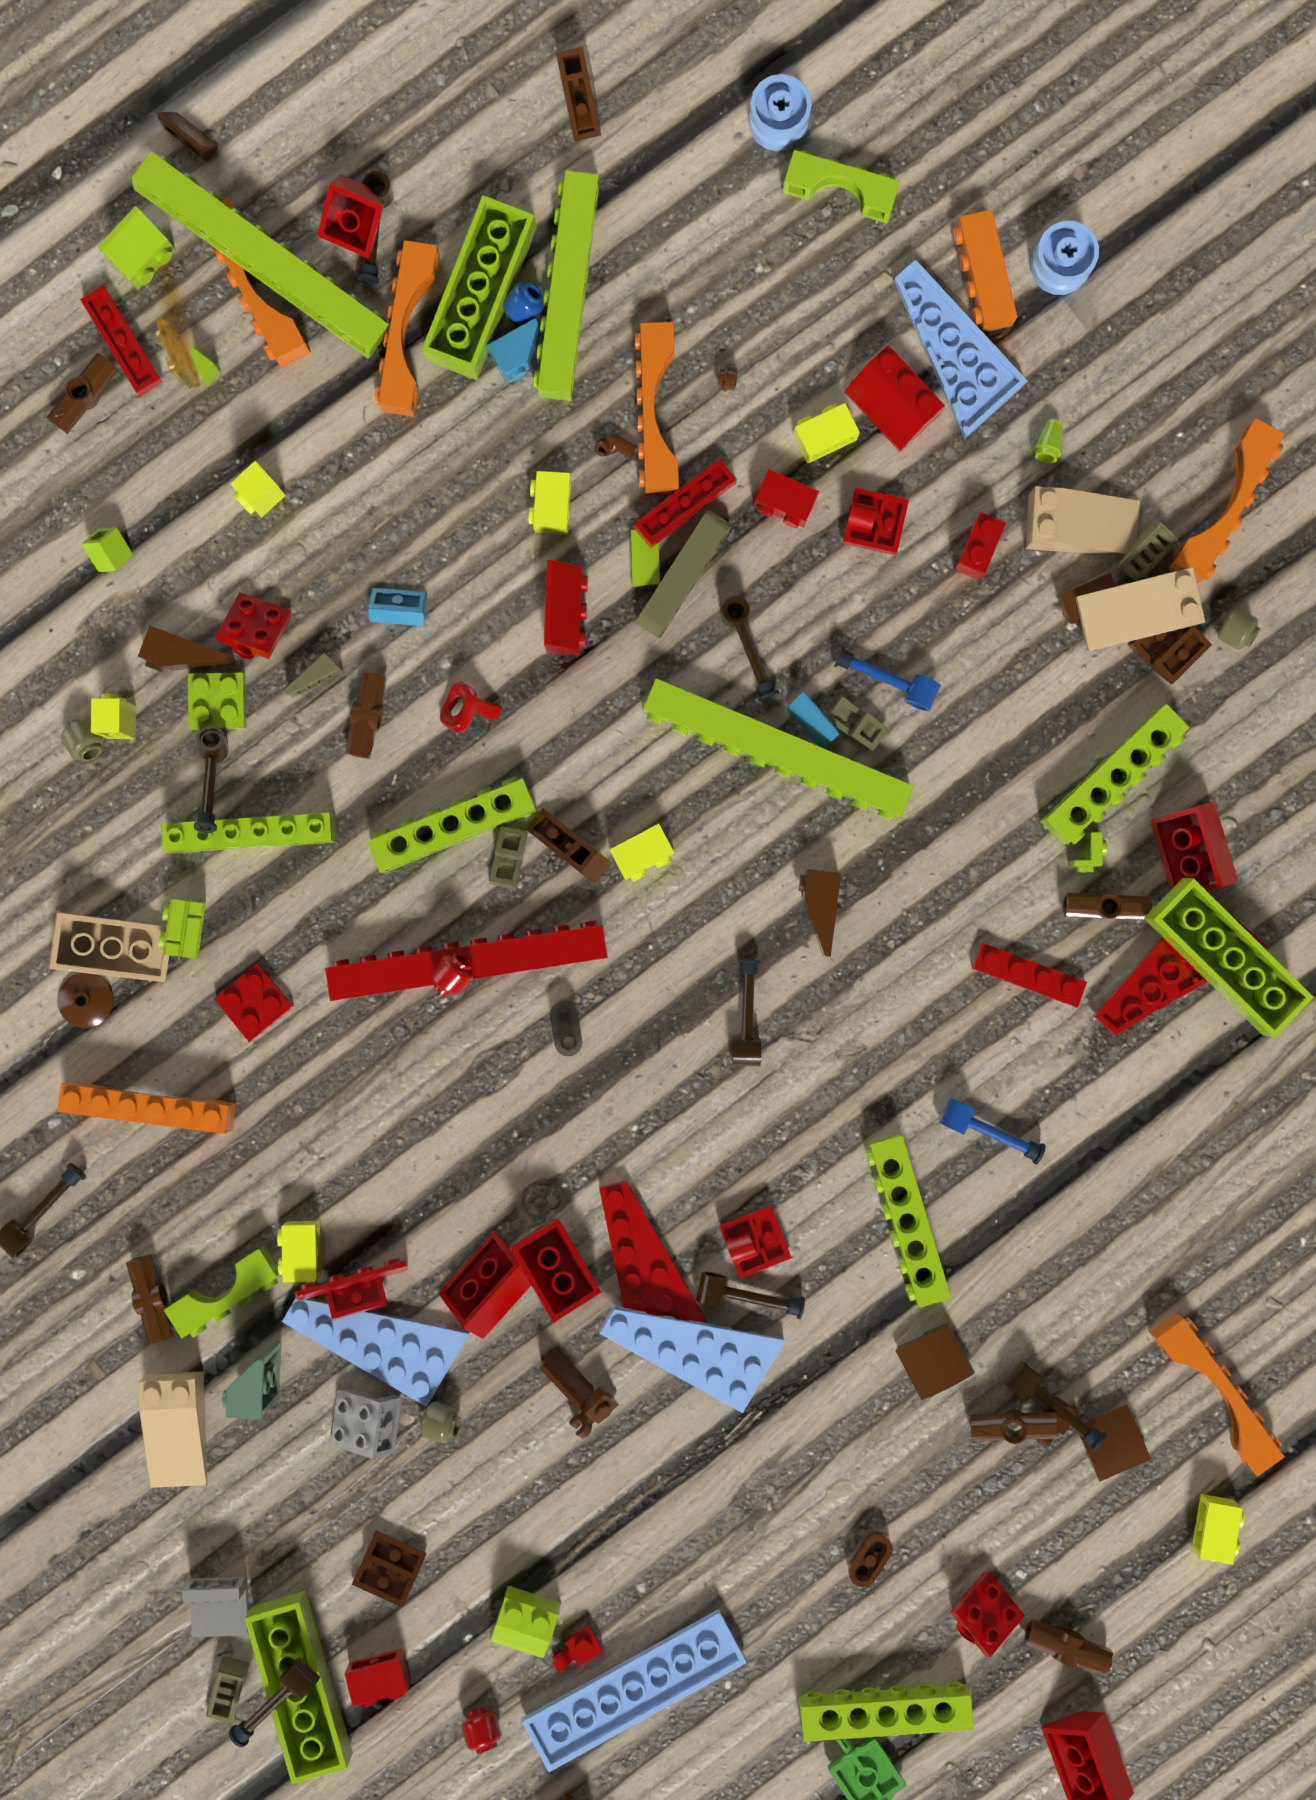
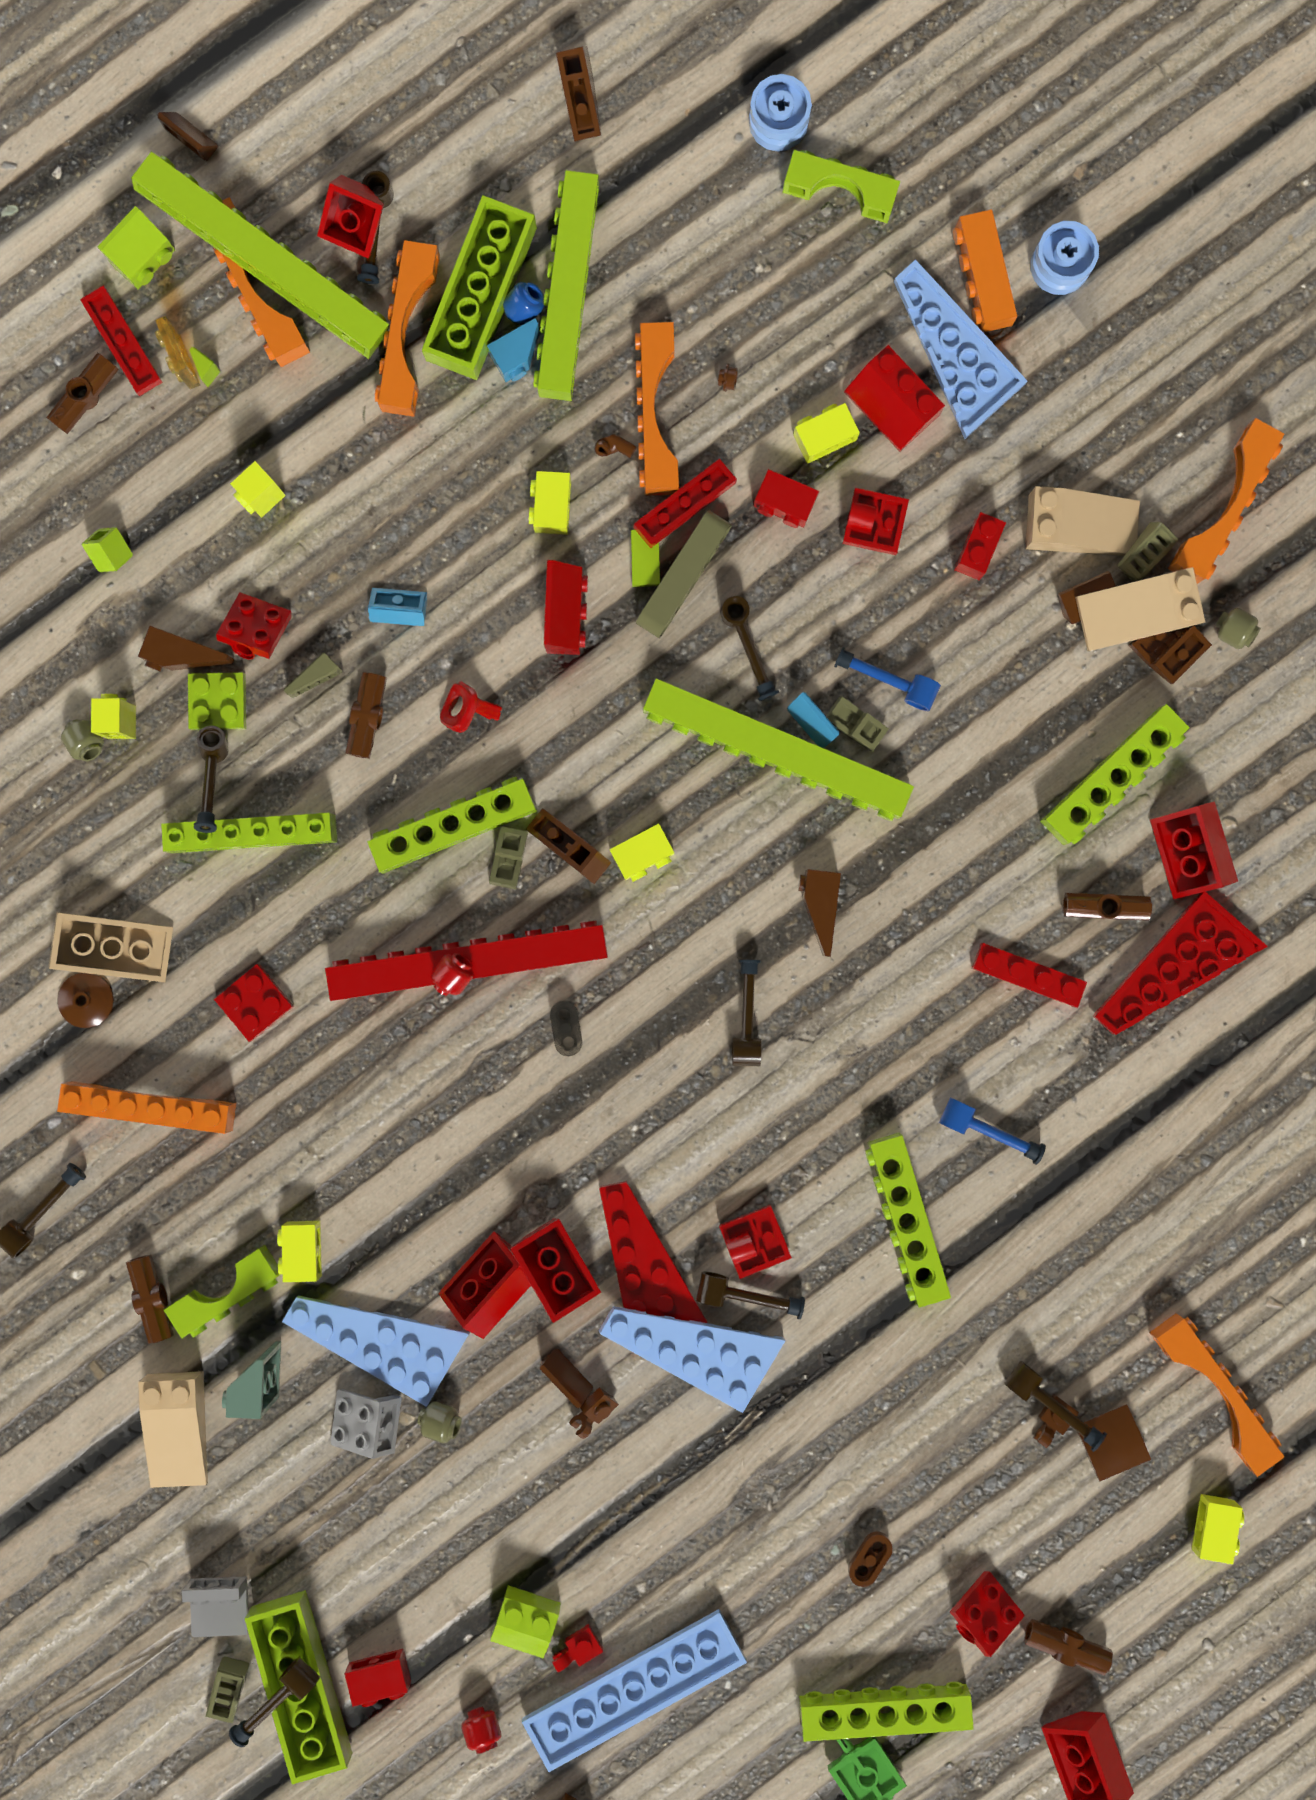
(183, 928): lime brick -> none
(356, 1292): red bracket -> none
(389, 1568): reddish brown slope -> none
(935, 1361): reddish brown slope -> none
(1034, 1426): reddish brown piece -> none
(1050, 442): lime cone -> none
(1094, 851): lime bracket -> none
(1228, 957): lime brick -> none

